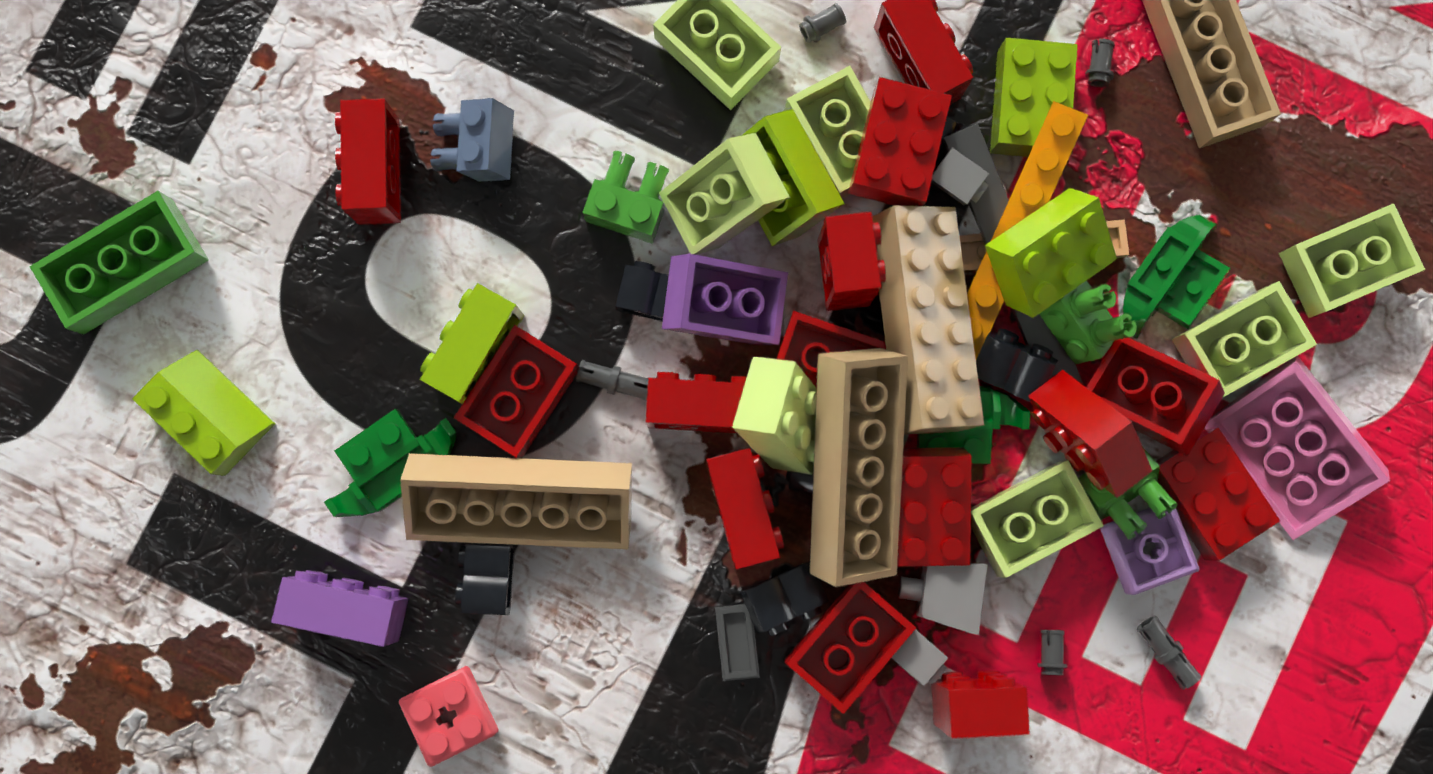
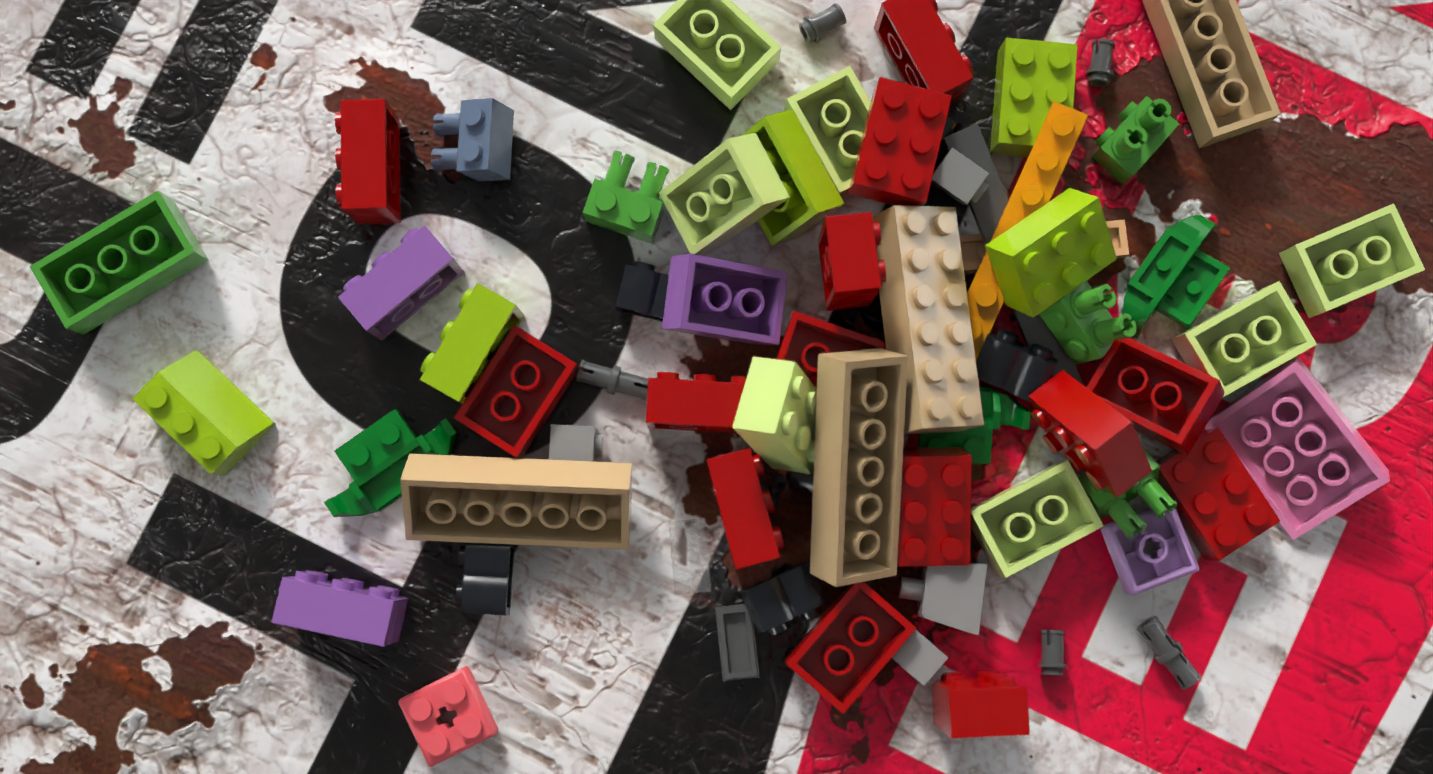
(400, 283): none -> medium lavender brick
(575, 443): none -> light grey brick
(689, 556): none -> clear tile
(1135, 139): none -> bright green brick

